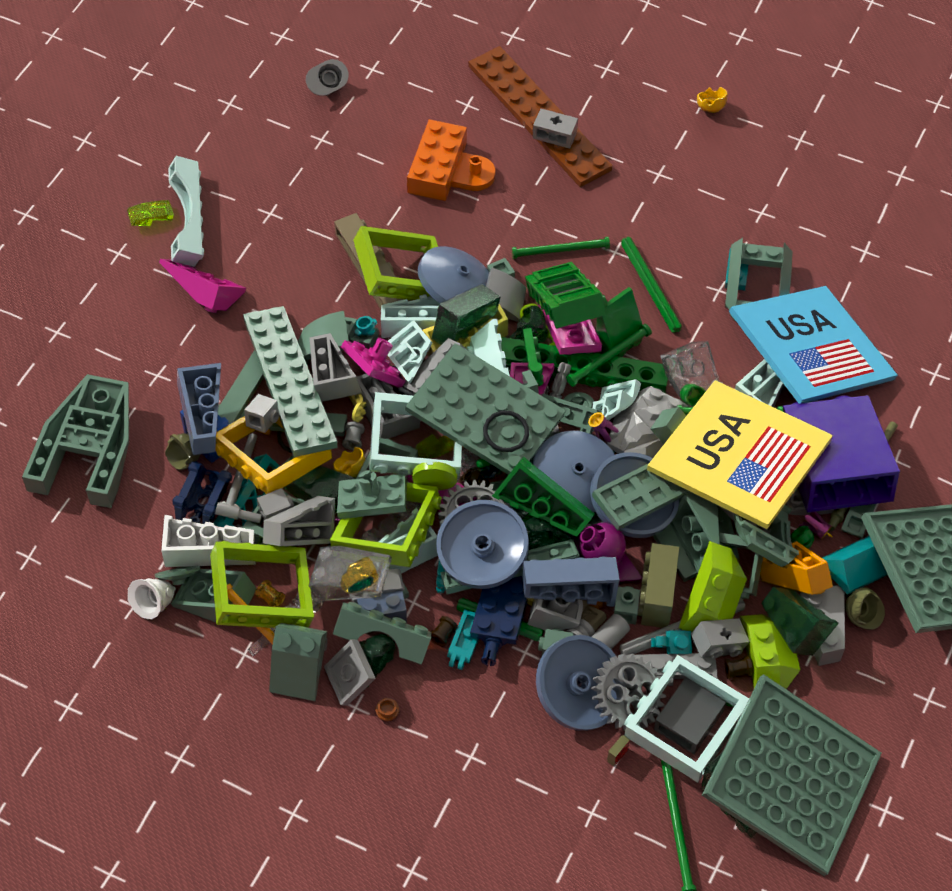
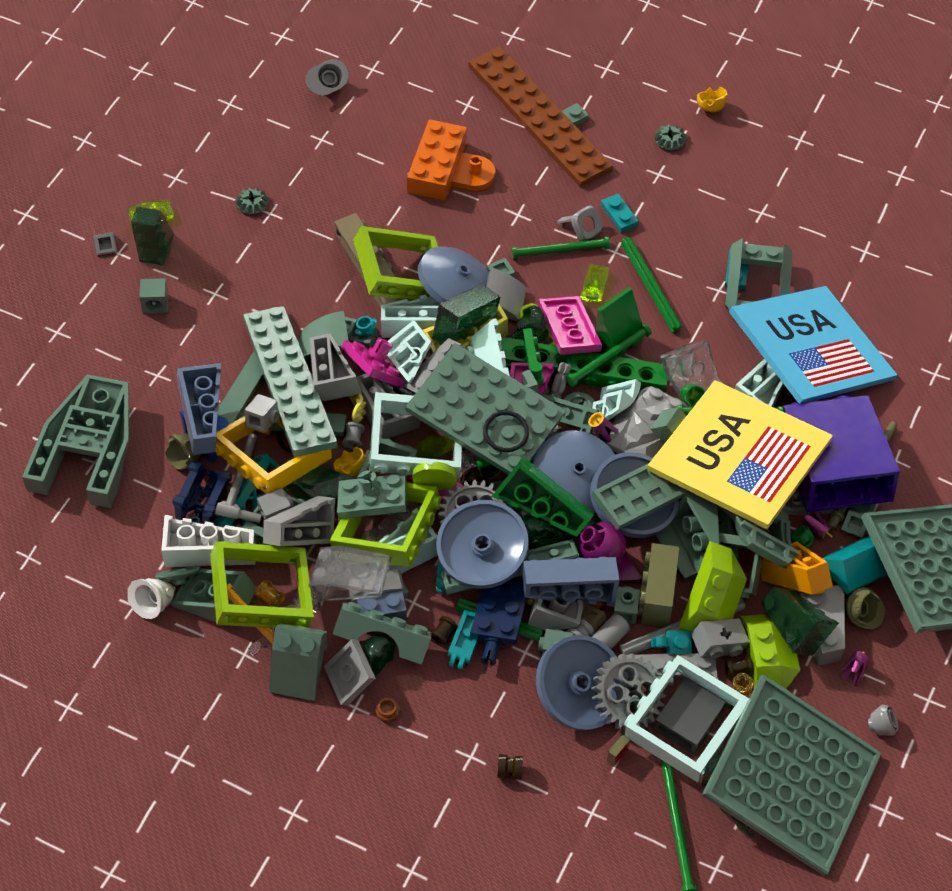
(105, 243): none -> light grey slope
(151, 235): none -> clear green wedge
(154, 296): none -> piece
(184, 179): light aqua arch -> none
(203, 287): dark pink wedge -> none
(244, 204): none -> sand green gear
(359, 576): clear yellow rock -> none
(510, 767): none -> dark brown wheel
(555, 128): light grey brick -> none
(566, 294): green window -> none
(576, 114): none -> sand green plate
(577, 223): none -> light grey piece
(595, 283): none -> clear neon green slope
(619, 213): none -> teal plate
(665, 142): none -> sand green gear
(746, 684): none -> clear yellow bush
(857, 665): none -> flat silver piece
(883, 721): none -> light grey cone

